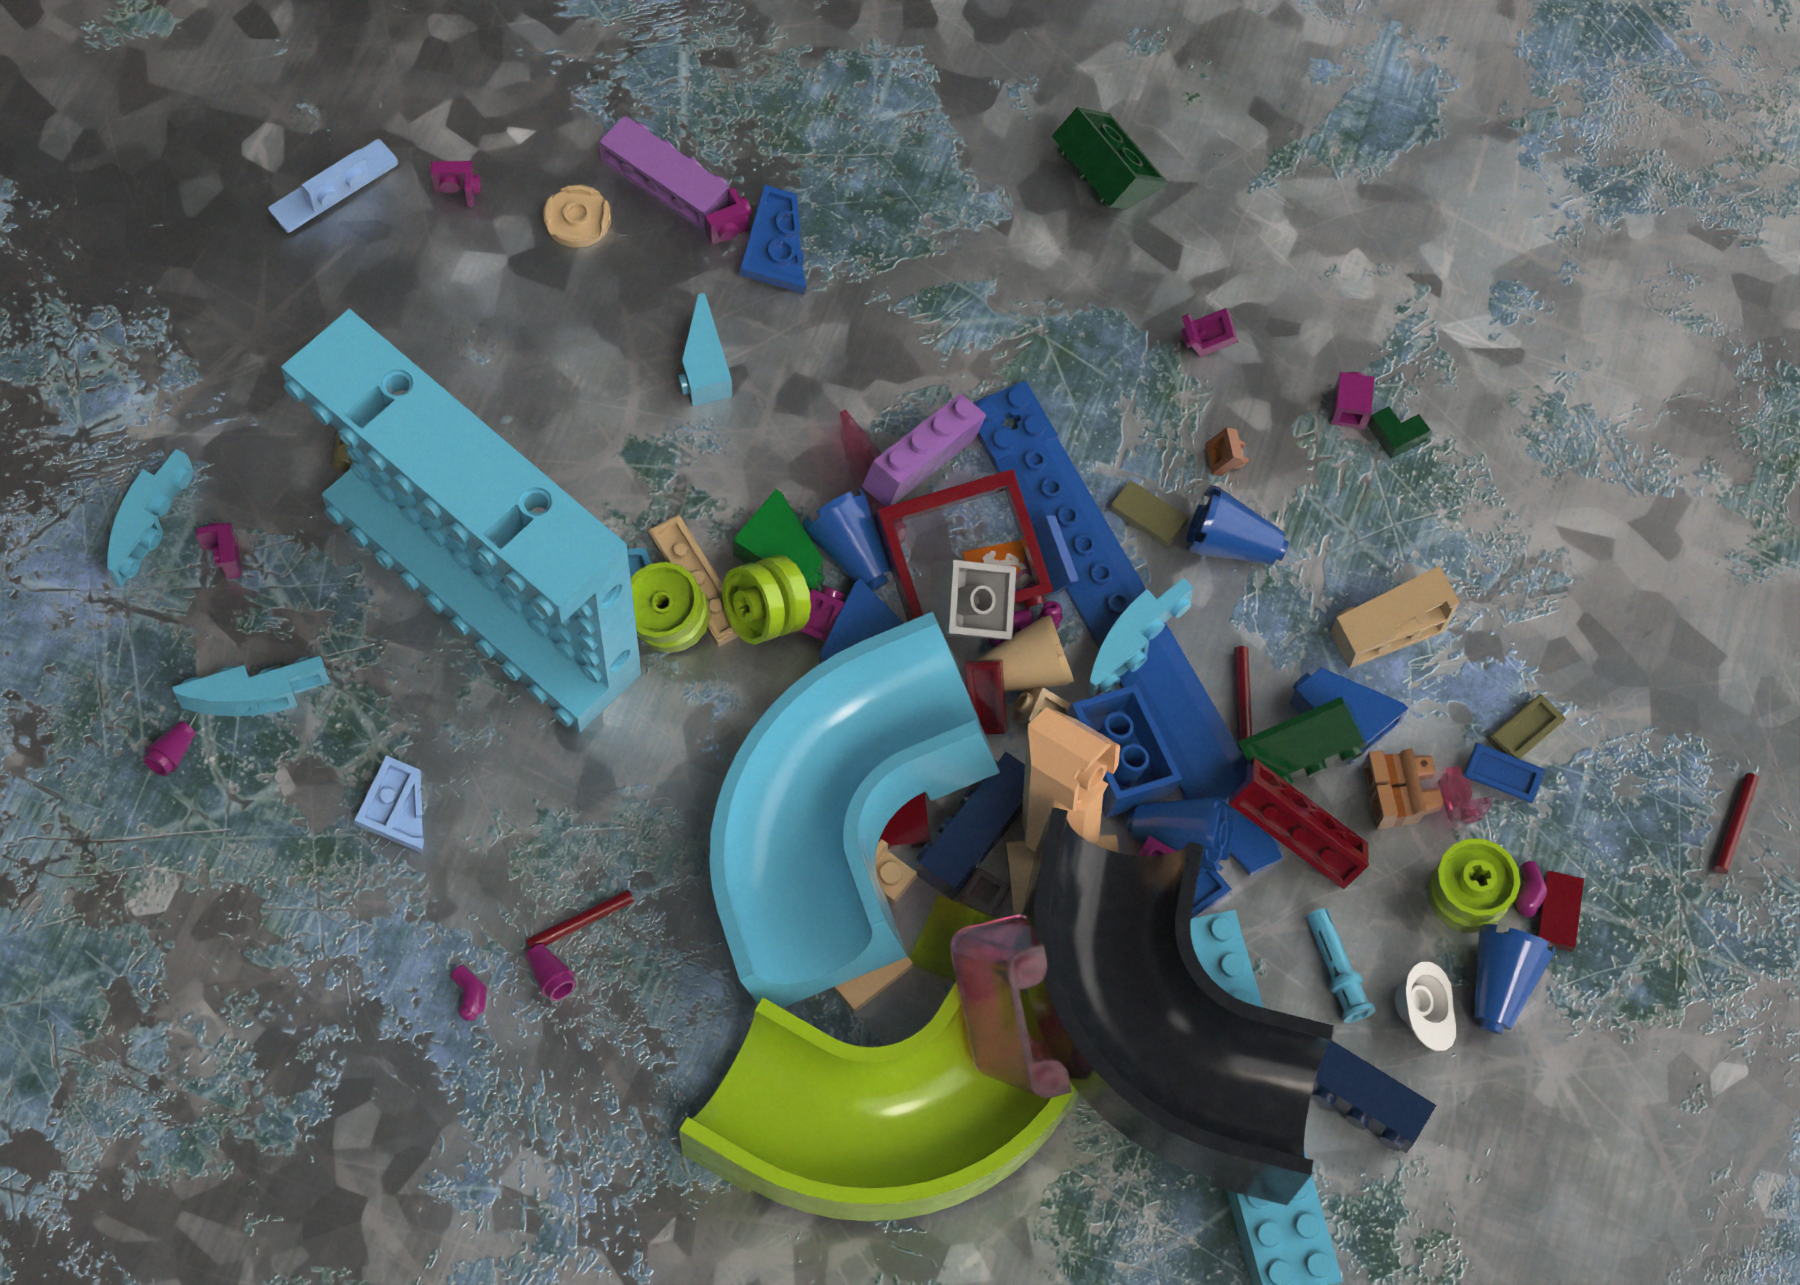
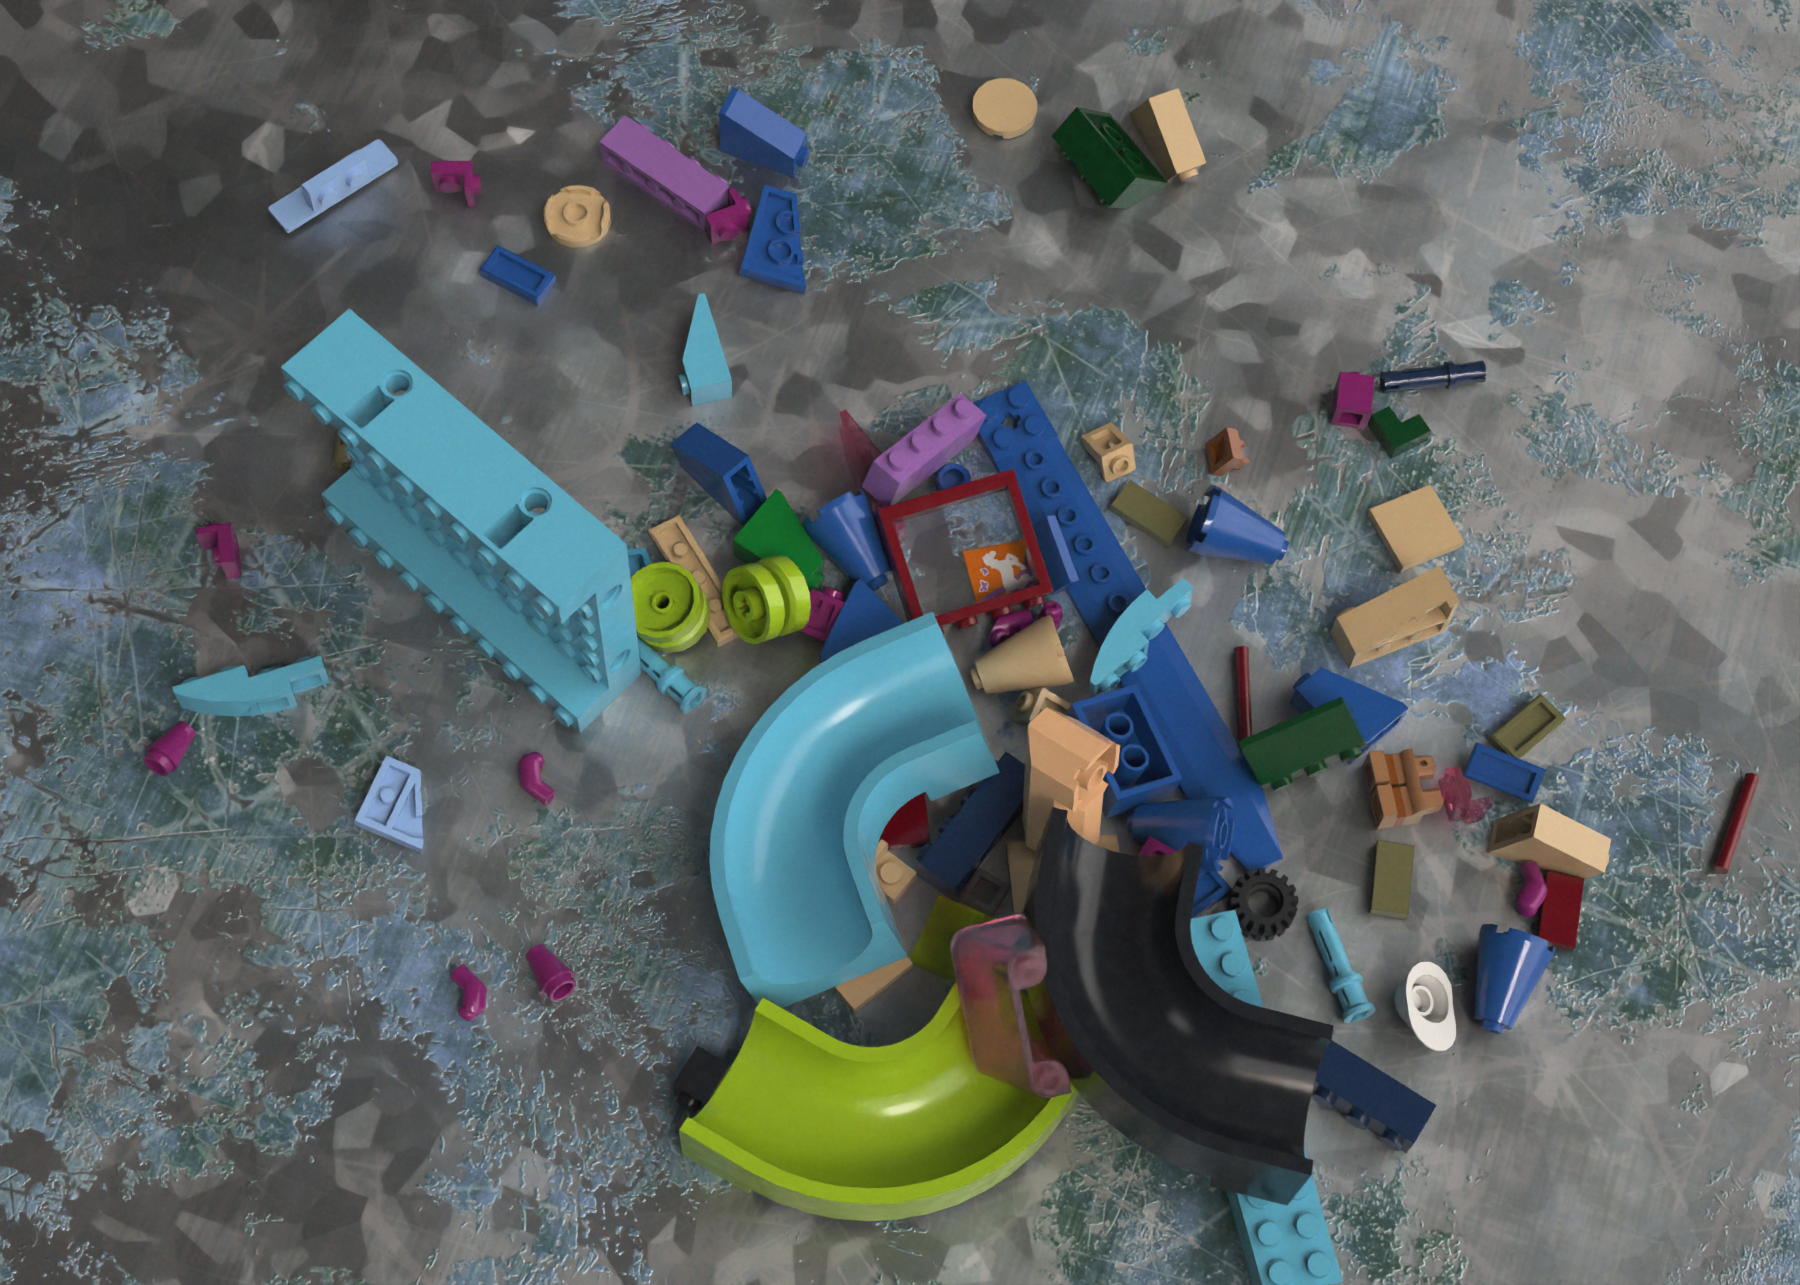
(137, 522): medium azure slope -> none
(517, 275): none -> blue tile
(530, 778): none -> magenta arm
(581, 920): dark red bar -> none
(670, 679): none -> medium azure pin
(699, 1080): none -> black brick
(721, 471): none -> blue slope
(761, 135): none -> blue slope
(951, 475): none -> blue tile
(973, 599): light grey slope -> none
(987, 692): dark red tile -> none
(1004, 108): none -> tan tile
(1111, 451): none -> tan bracket
(1169, 135): none -> tan slope
(1209, 332): magenta bracket -> none
(1269, 884): none -> black tyre
(1301, 825): dark red fence -> none
(1391, 879): none -> olive tile
(1415, 528): none -> tan tile
(1428, 377): none -> dark blue pin
(1473, 885): lime wheel -> none
(1550, 841): none -> tan slope

